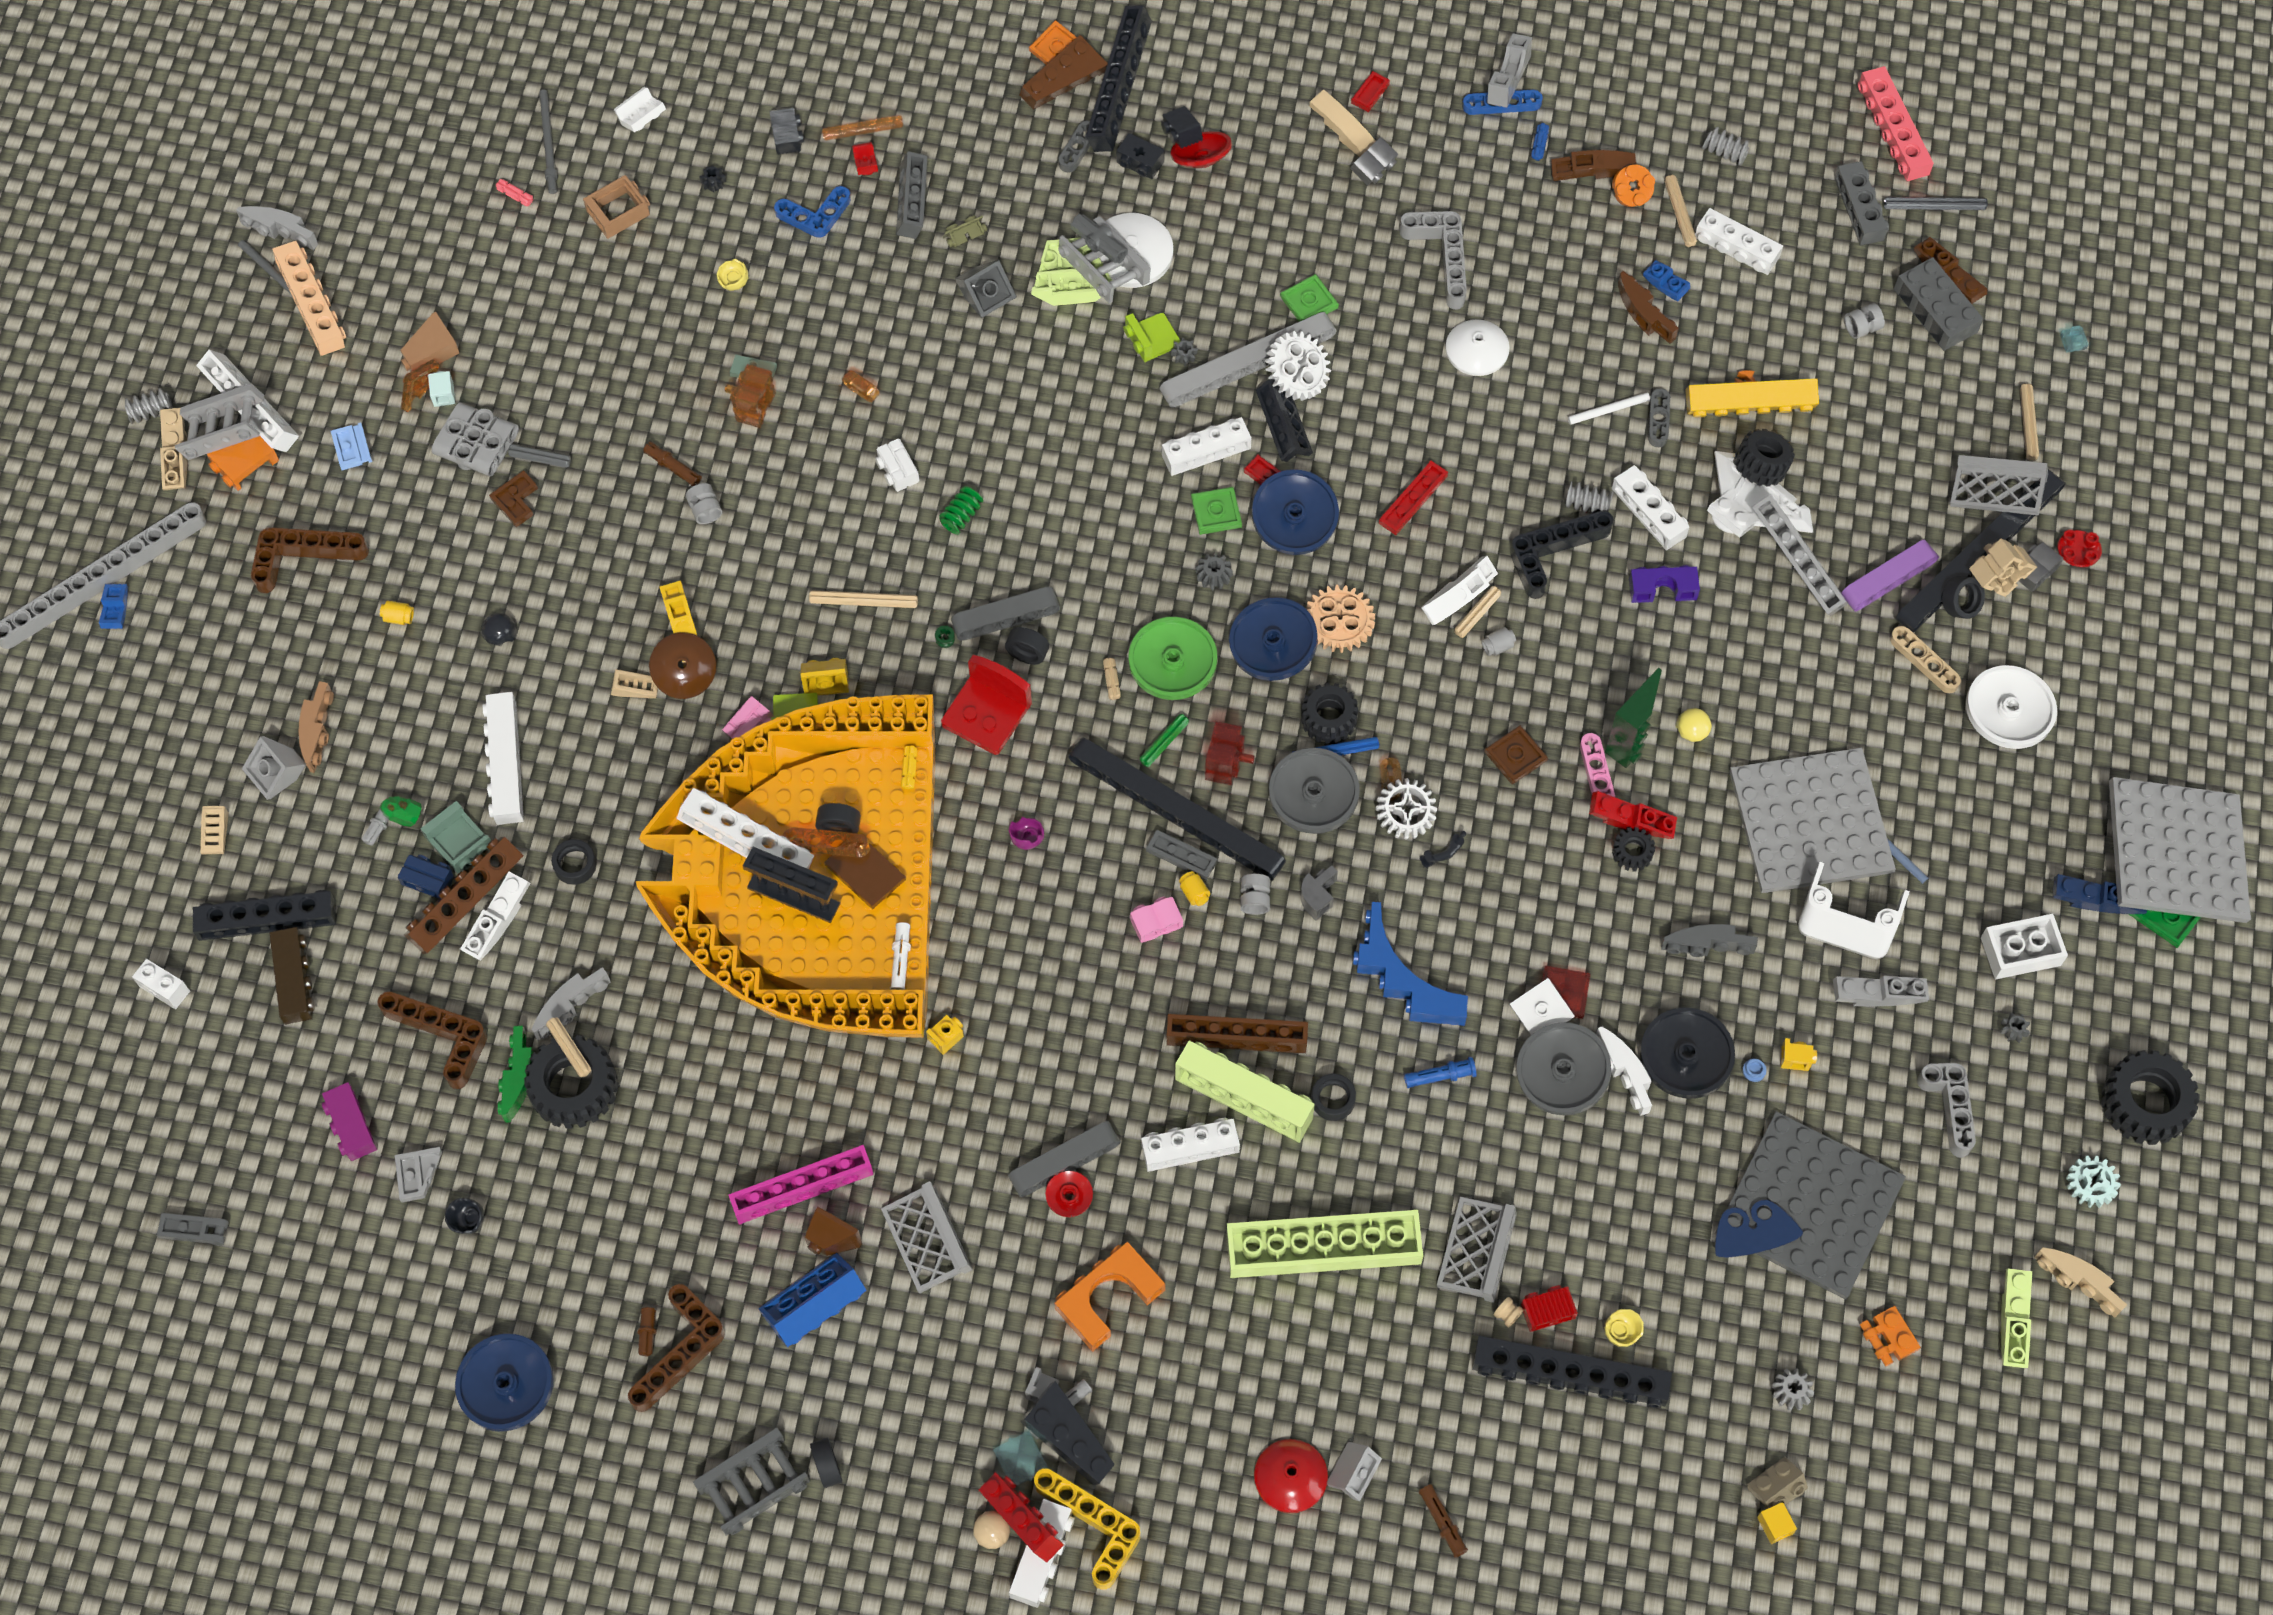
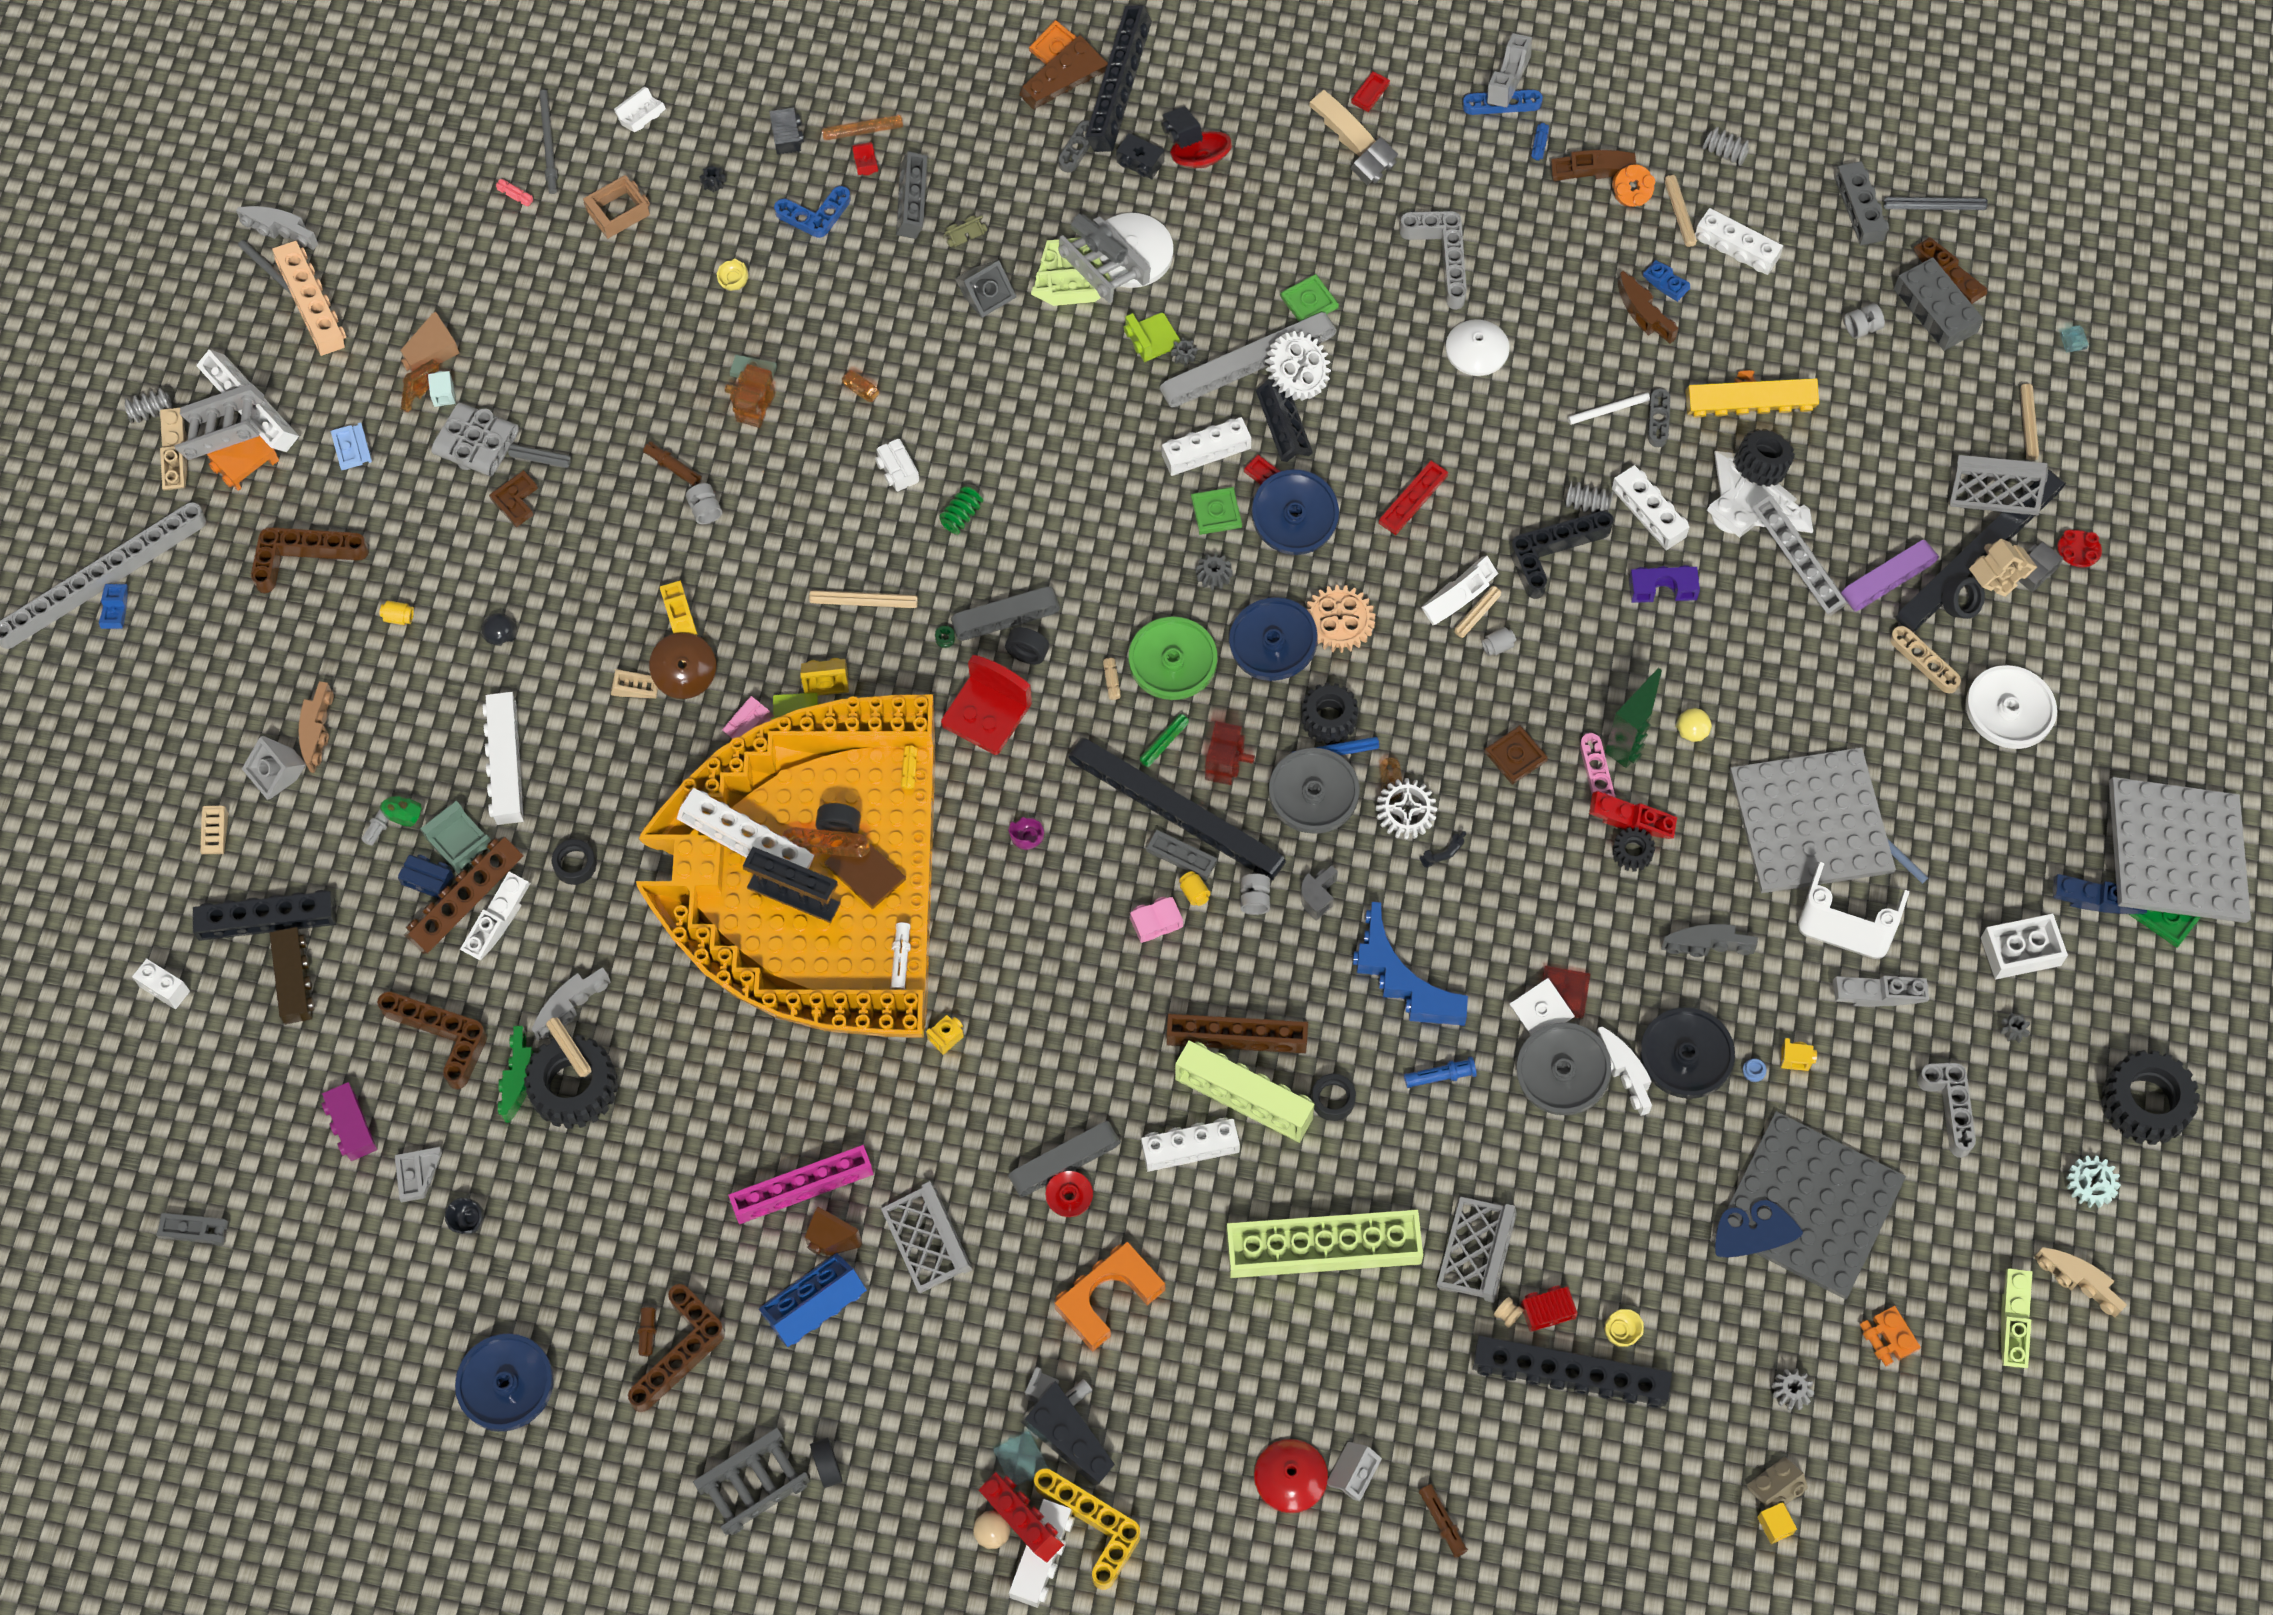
(1895, 124): coral brick -> none

